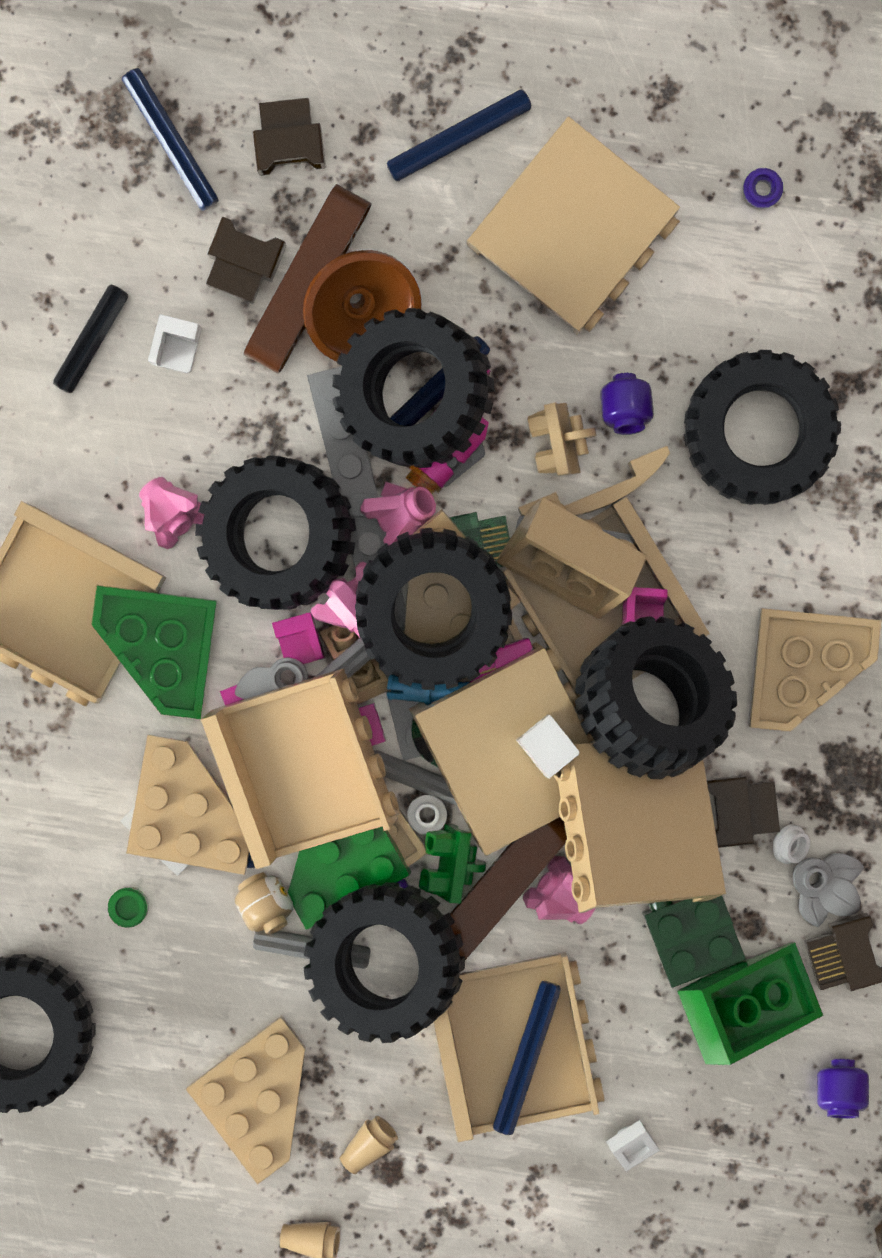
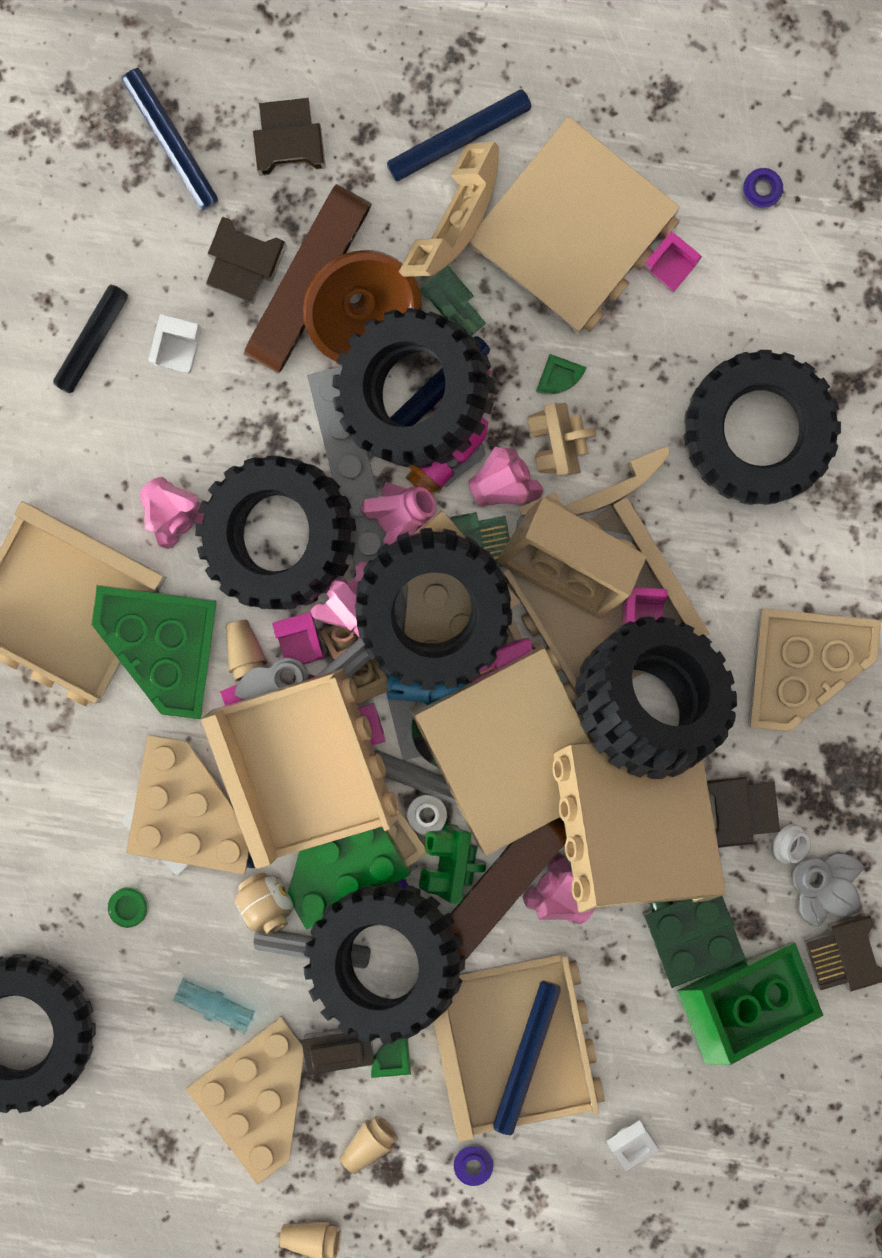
(213, 1006): none -> clear light blue pin
(242, 649): none -> tan cone
(335, 1051): none -> dark brown piece
(392, 1060): none -> green tile
(452, 299): none -> clear green piece
(469, 1153): none -> dark purple plate
(476, 179): none -> tan slope
(504, 480): none -> bright pink rock
(548, 746): white panel -> none
(559, 375): none -> green tile
(627, 404): dark purple head -> none
(672, 261): none -> dark pink panel
(843, 1089): dark purple head -> none

